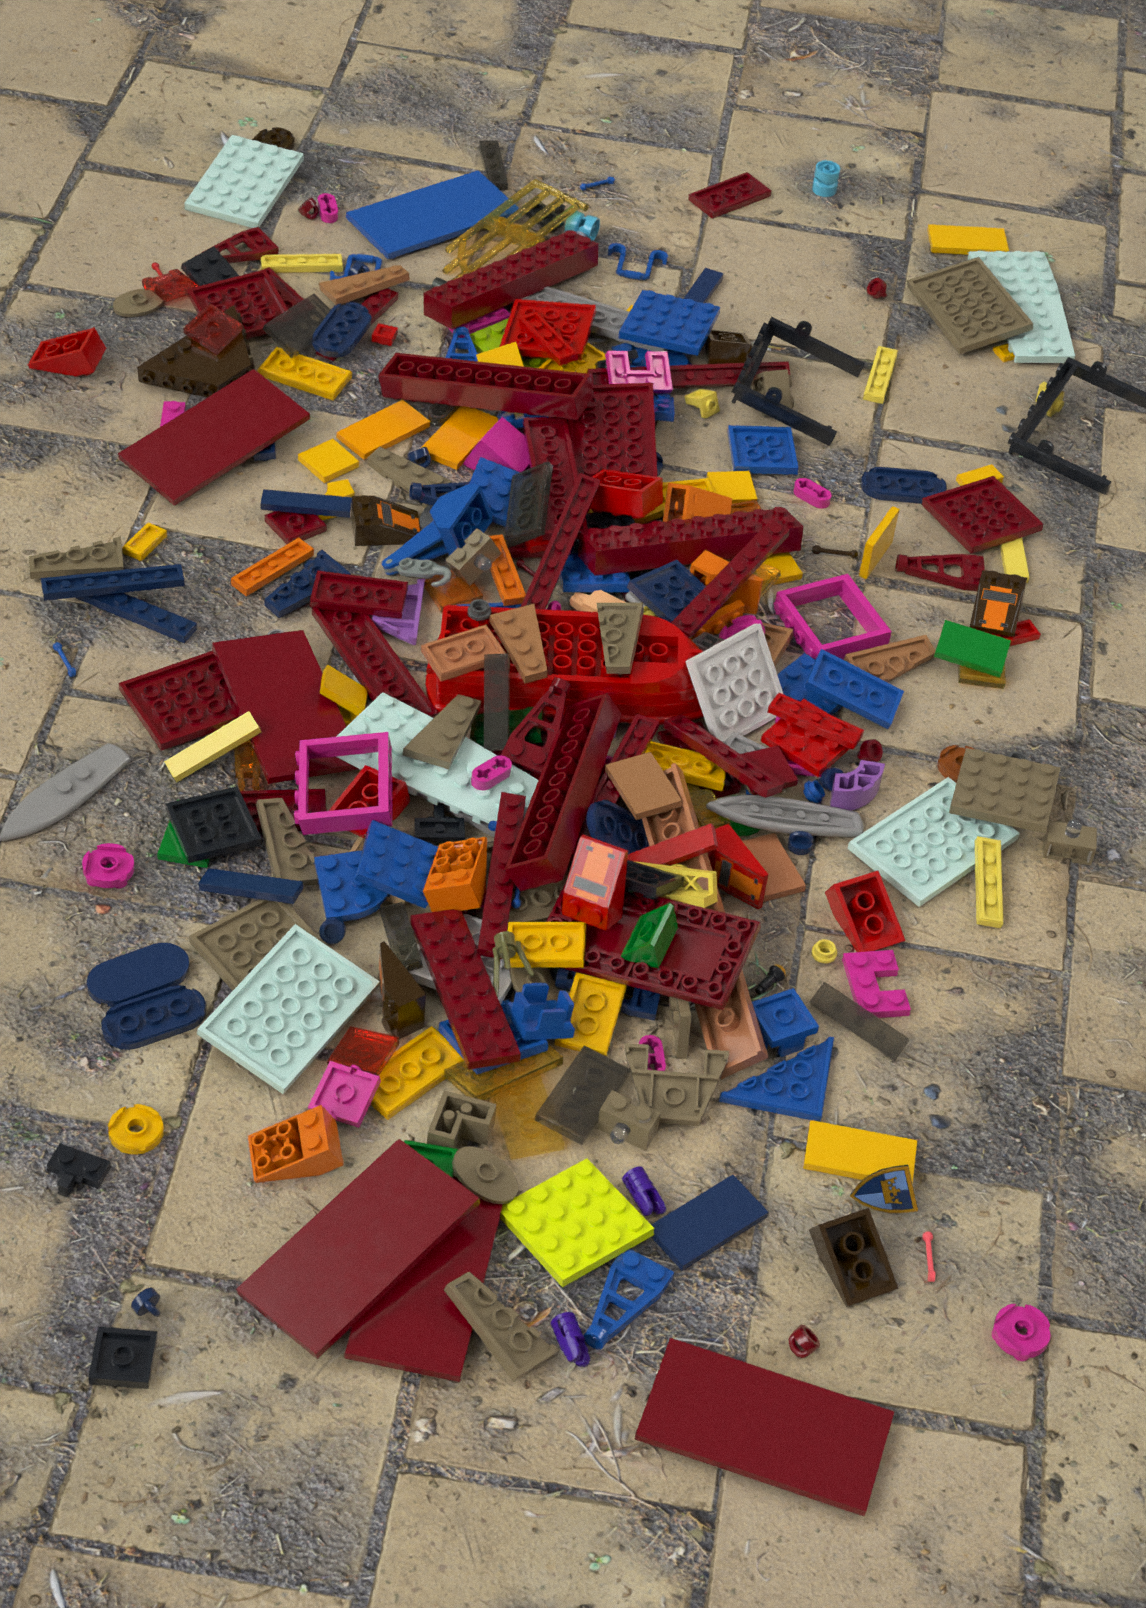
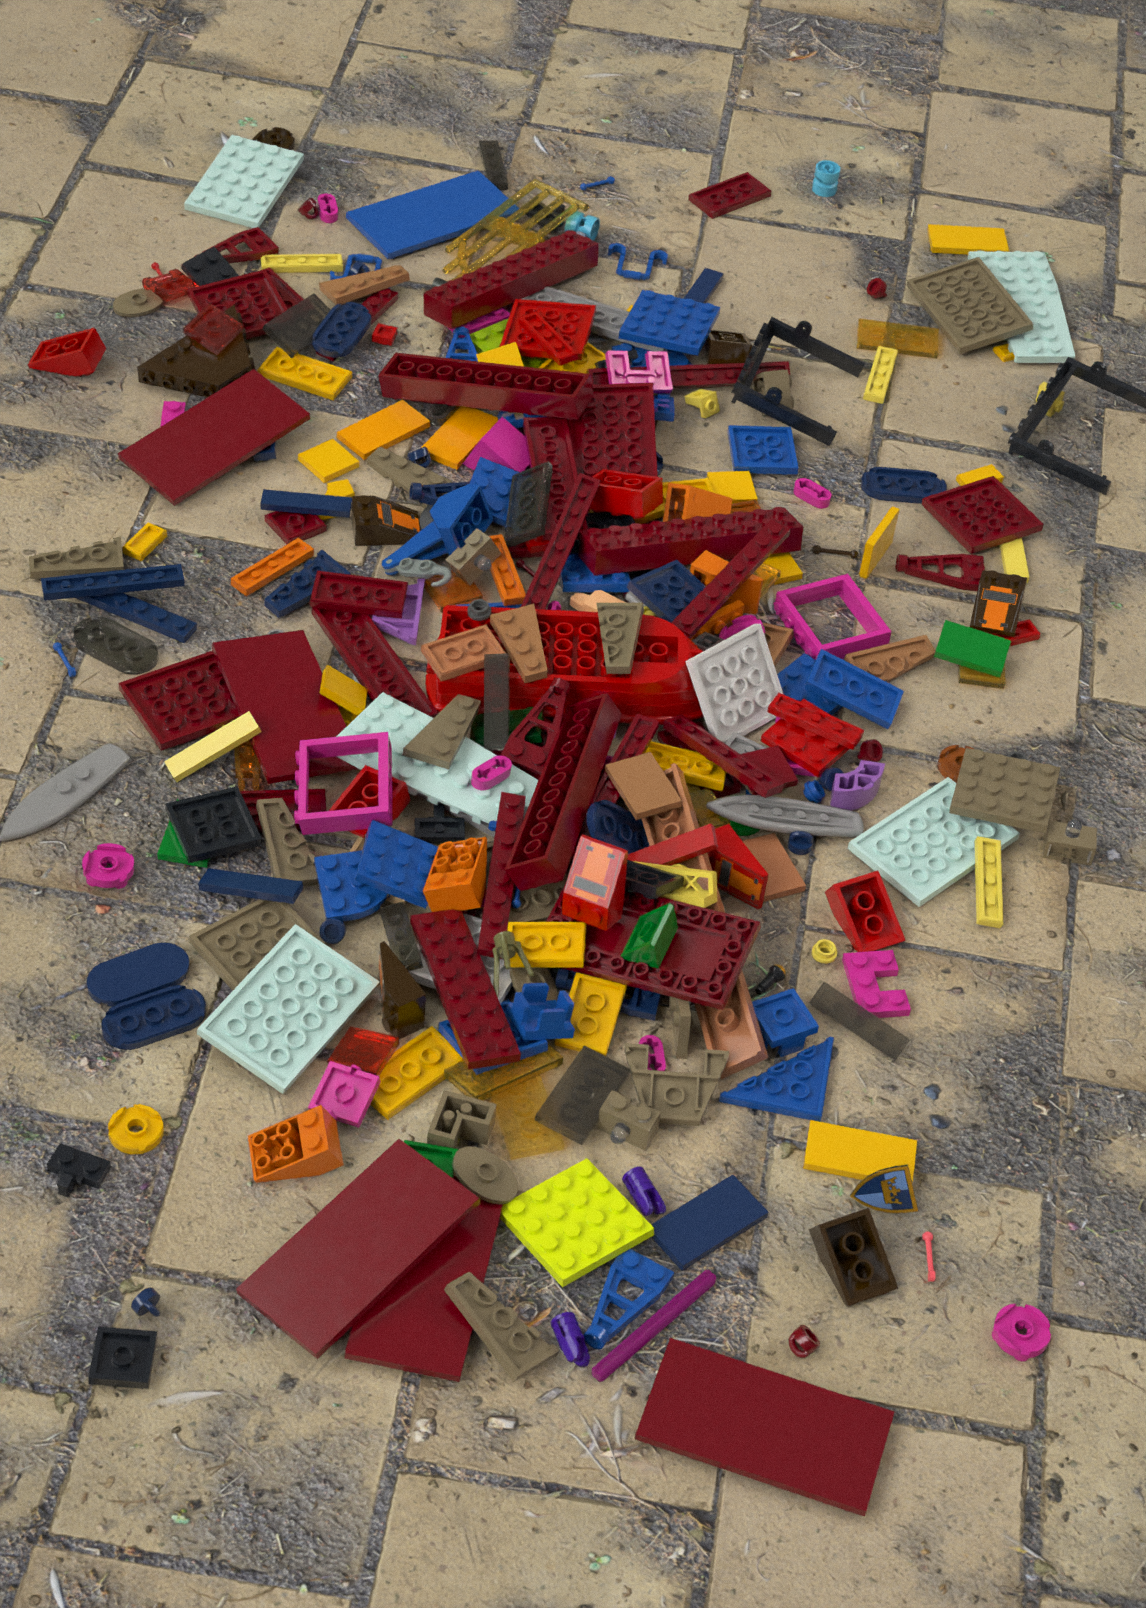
(116, 645): none -> clear smoke tile
(653, 1326): none -> magenta axle
(902, 337): none -> clear yellow tile

